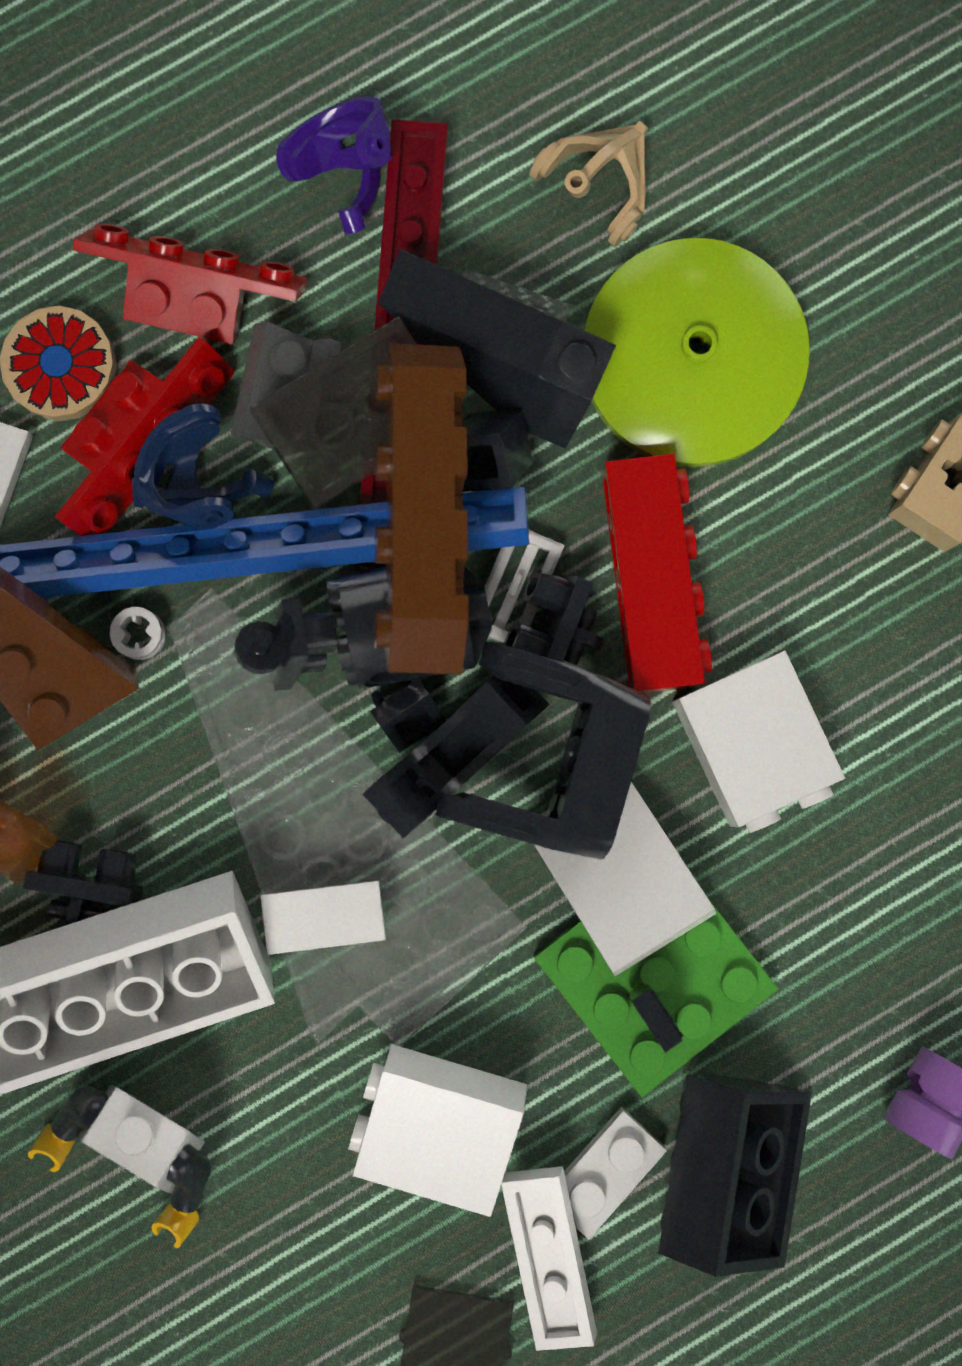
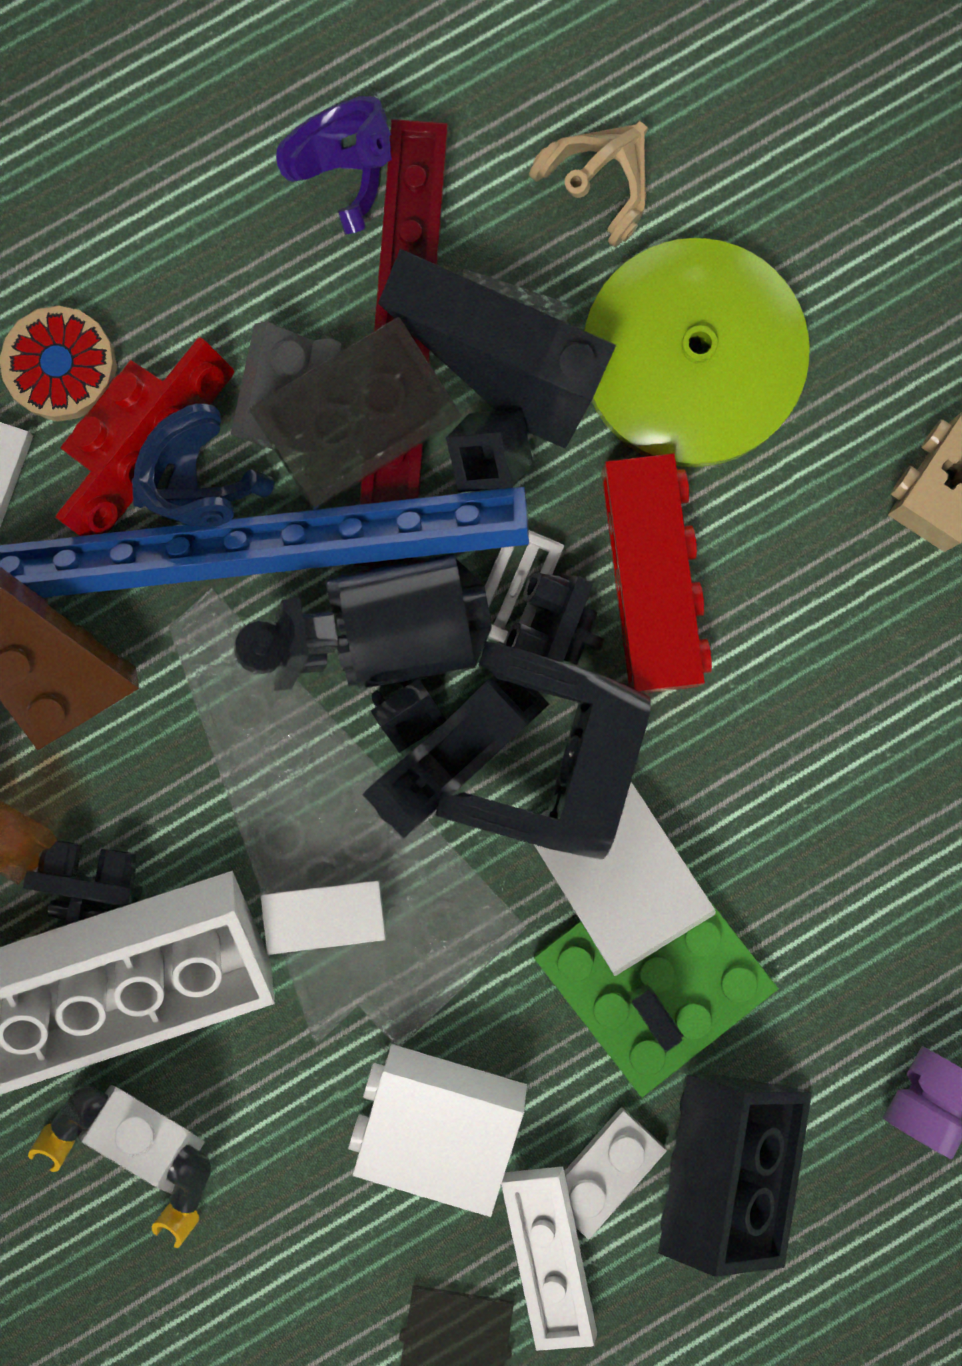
(121, 637): white bush -> none
(184, 287): red bracket -> none
(425, 519): reddish brown brick -> none
(759, 743): white brick -> none

